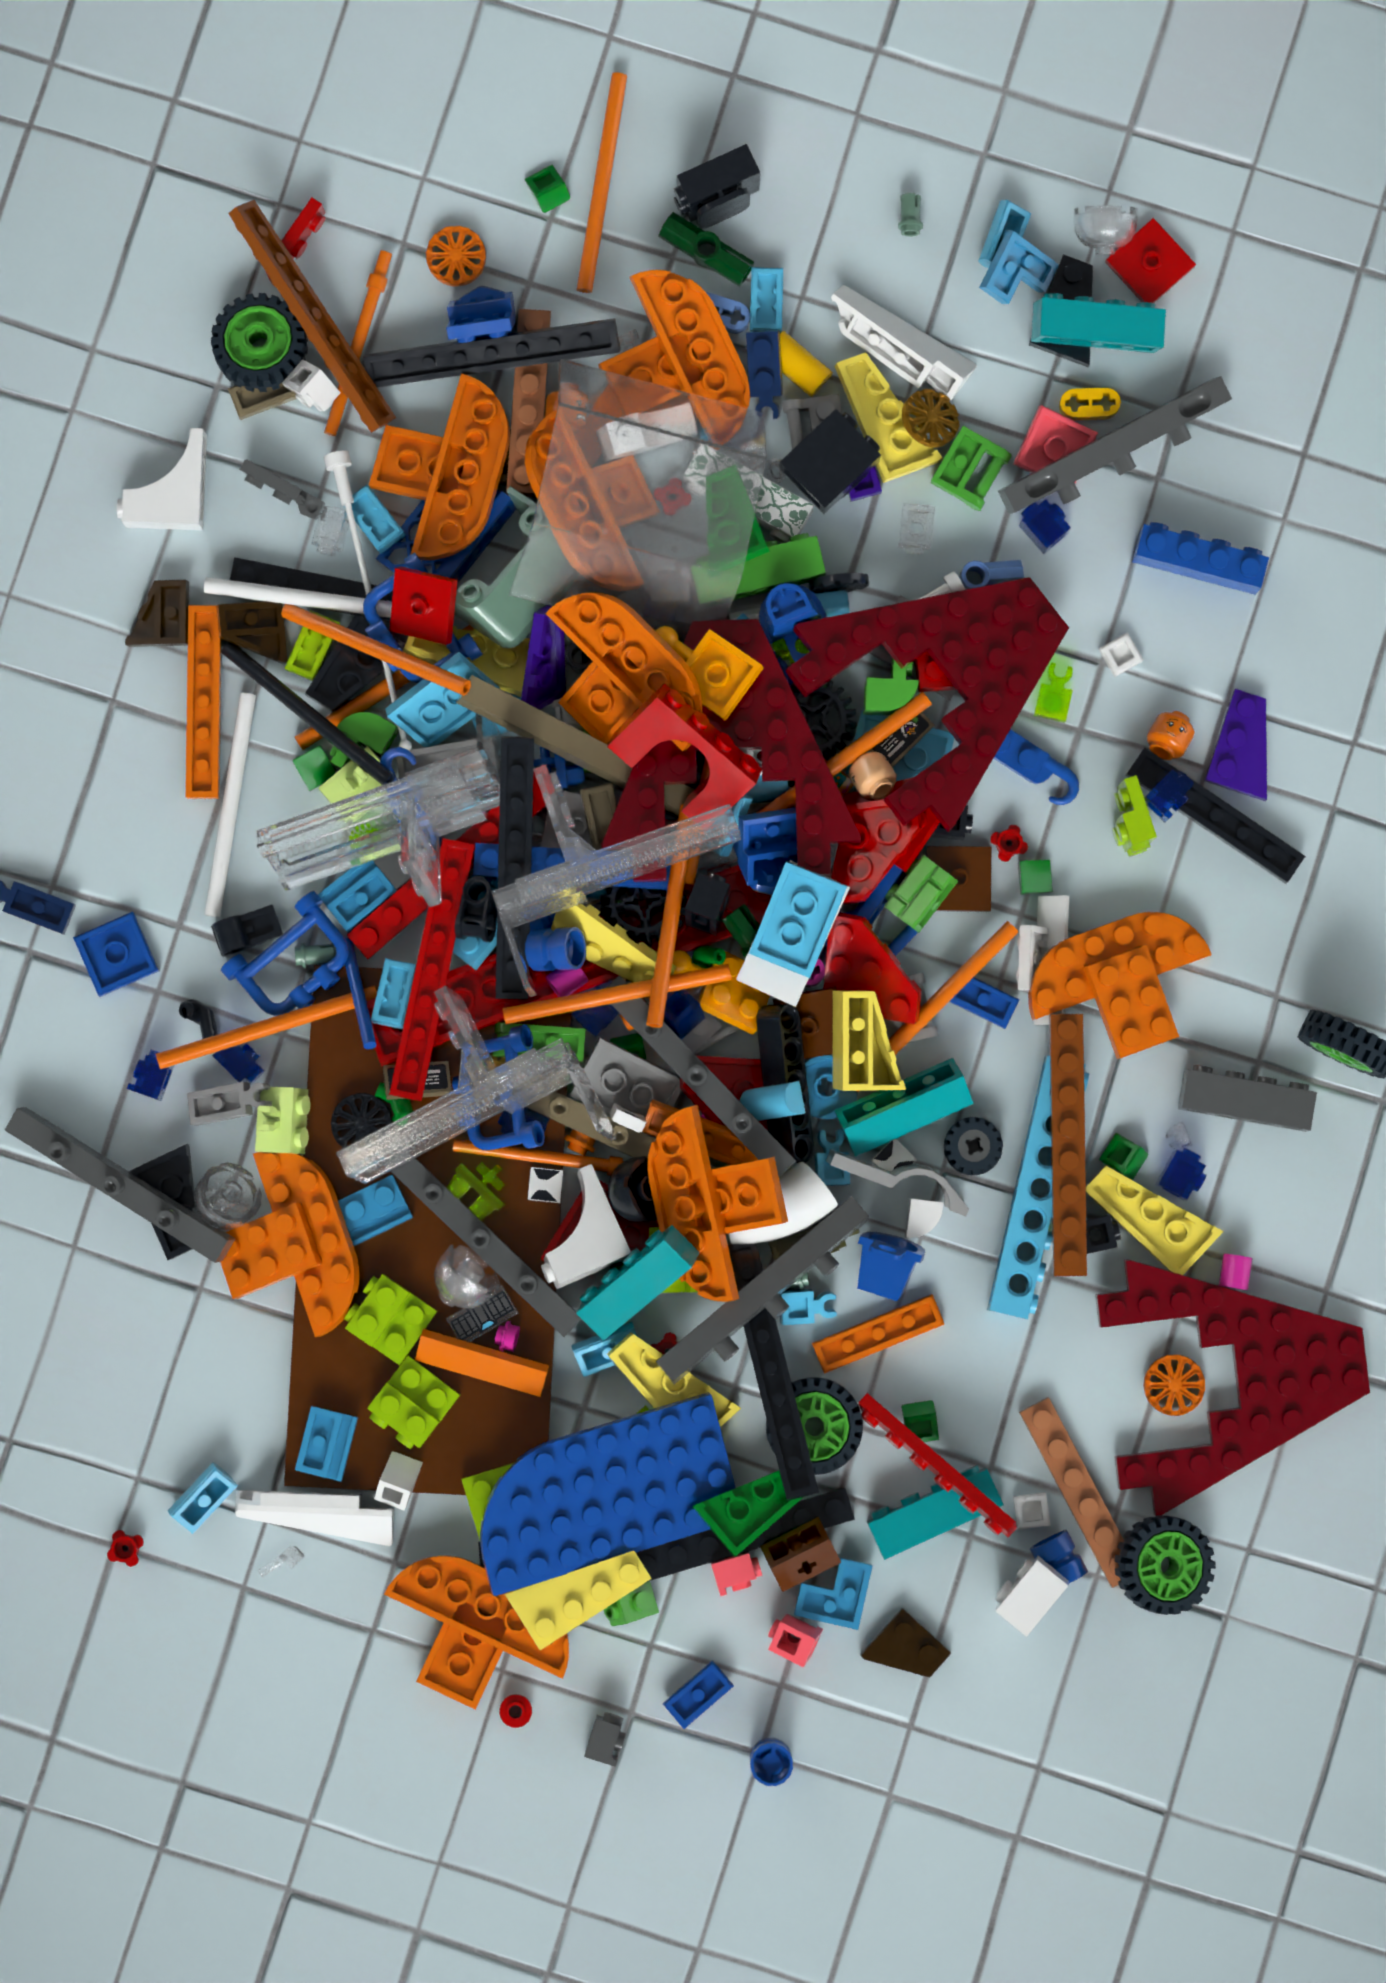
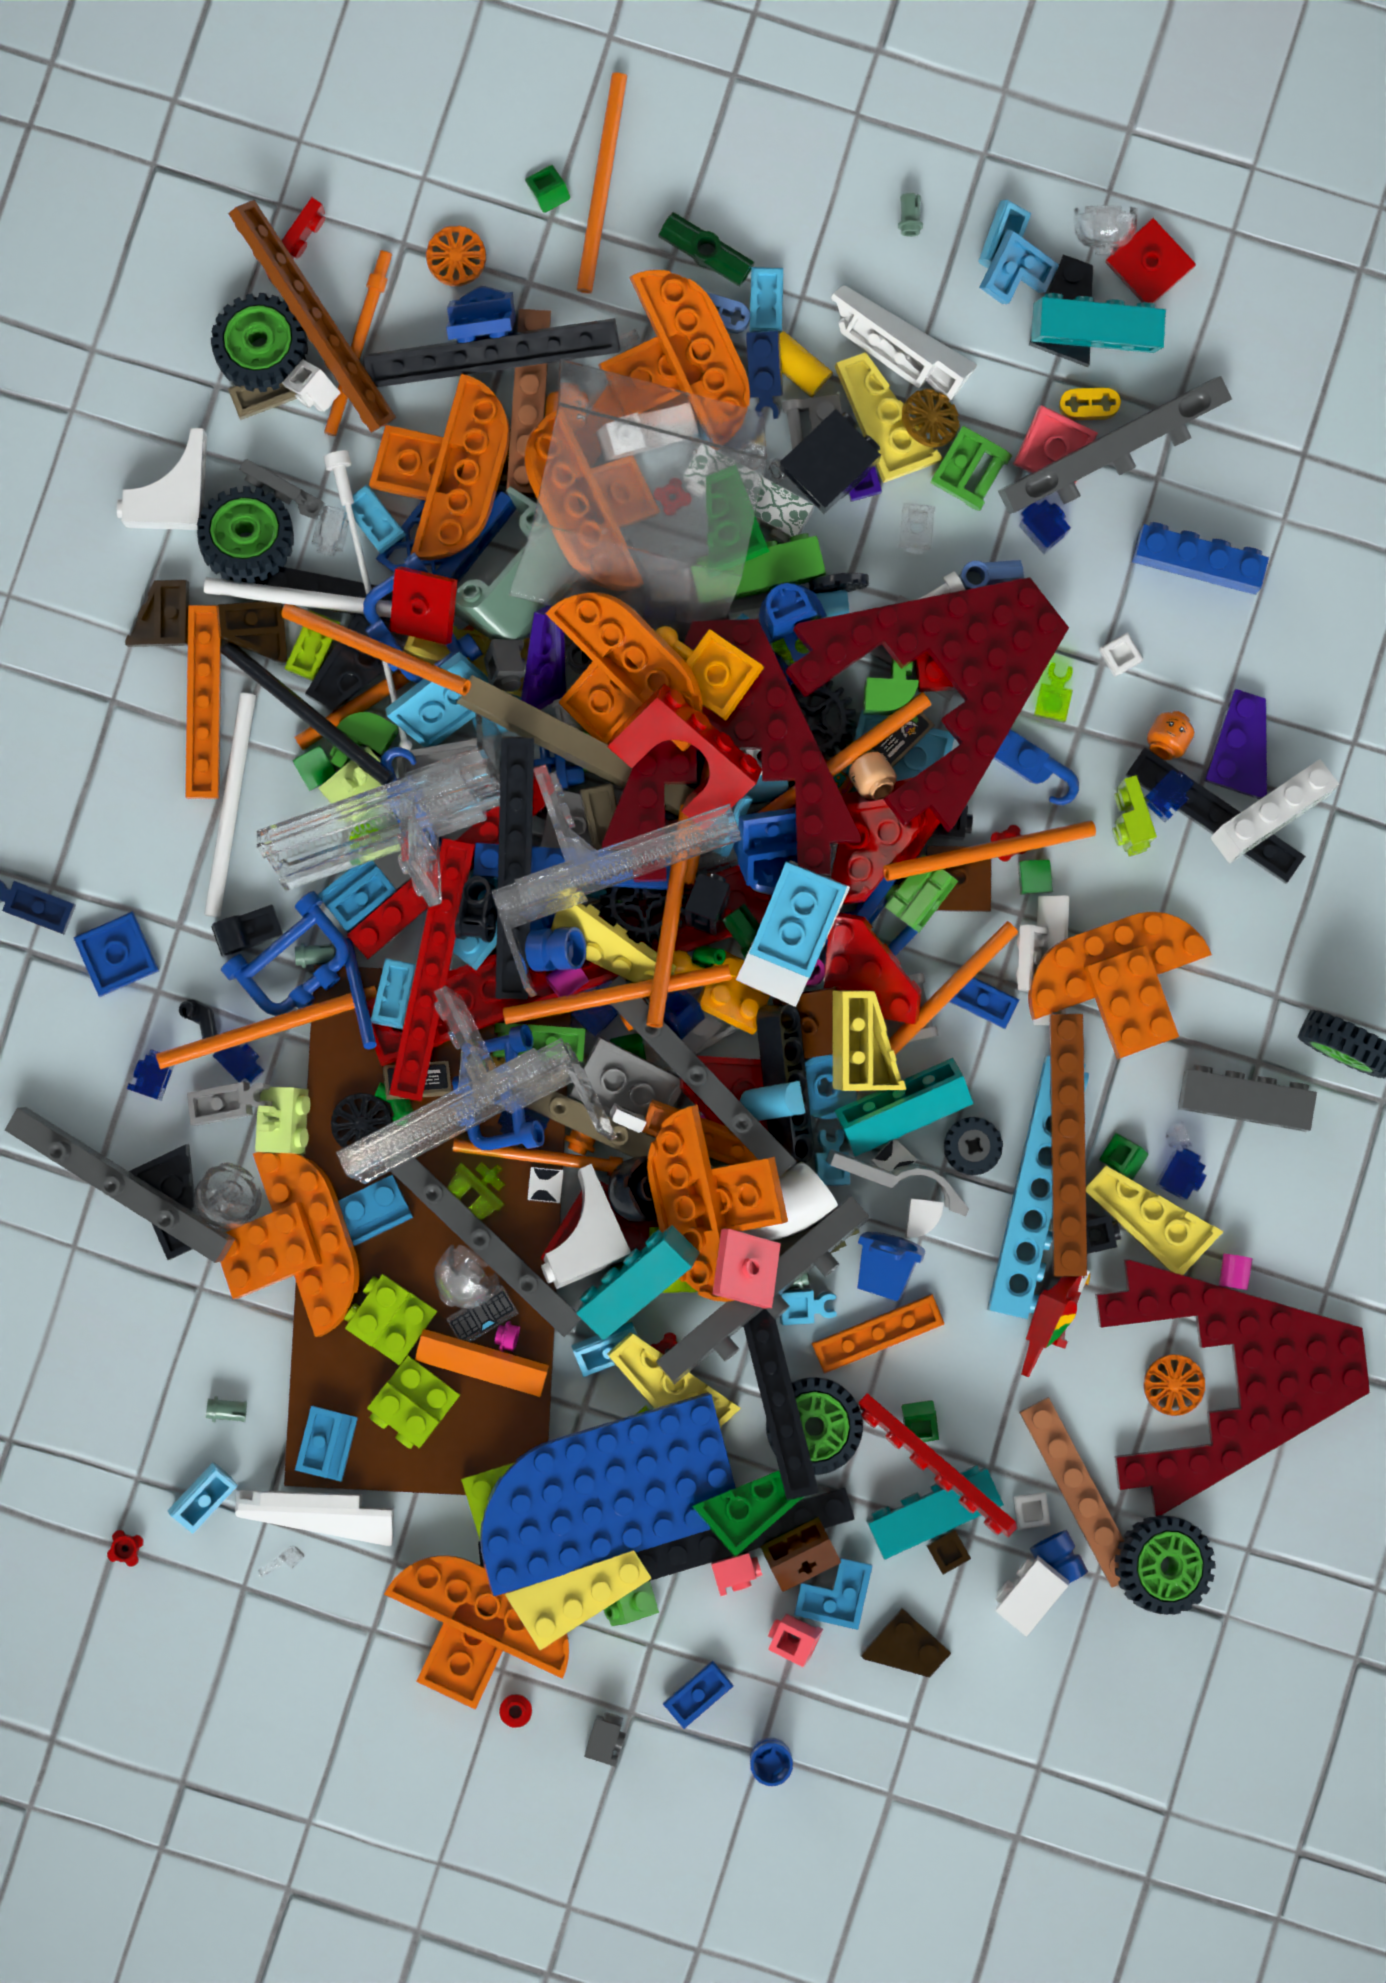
(226, 1410): none -> sand green pin
(245, 513): none -> wheel
(398, 1480): white brick -> none
(505, 664): none -> dark grey brick
(718, 187): black brick -> none
(746, 1268): none -> coral plate
(948, 1552): none -> dark brown plate
(989, 850): none -> orange piece
(1052, 1316): none -> red animal
(1274, 811): none -> white brick

